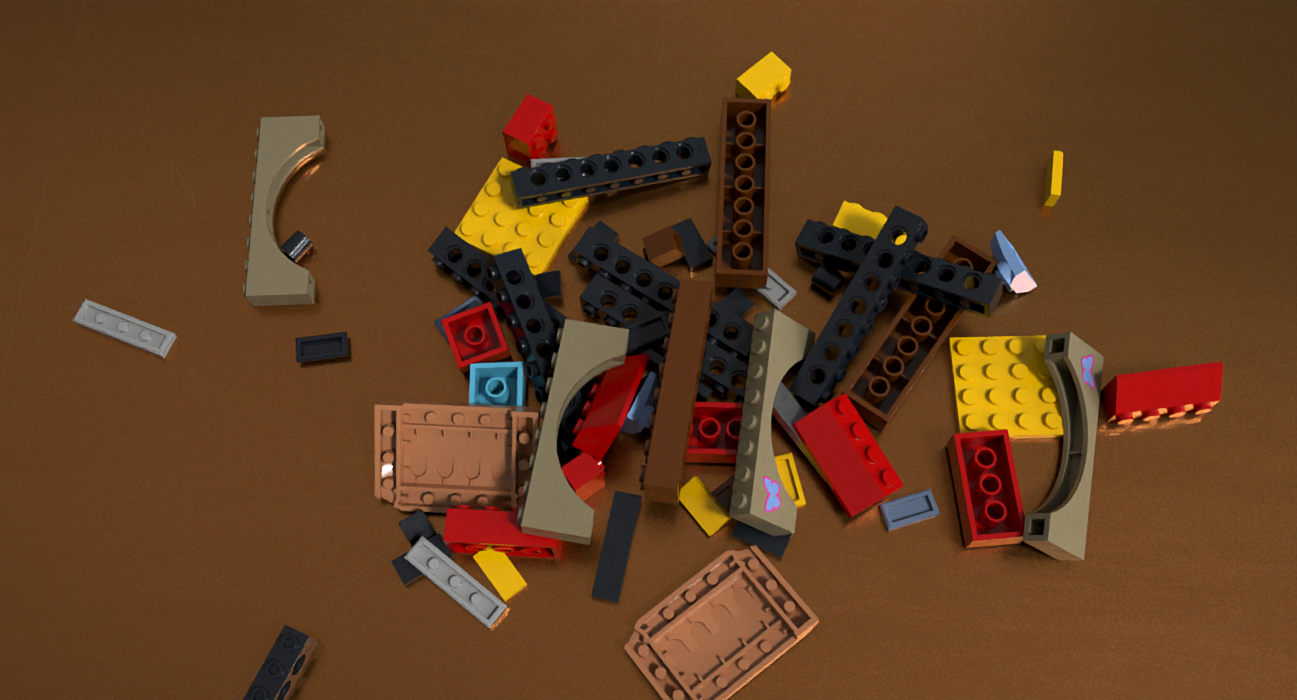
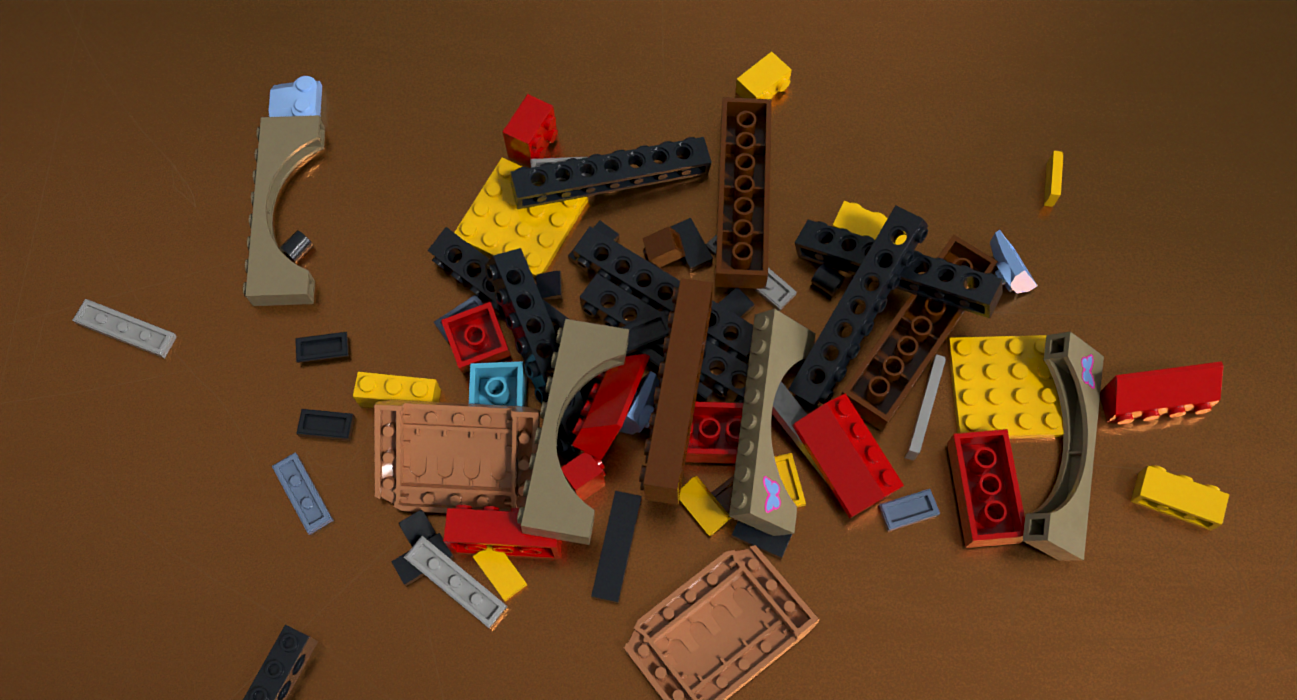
(296, 98): none -> light blue slope
(302, 493): none -> sand blue tile
(325, 425): none -> black tile
(383, 387): none -> yellow brick
(925, 407): none -> light grey tile
(1180, 497): none -> yellow brick

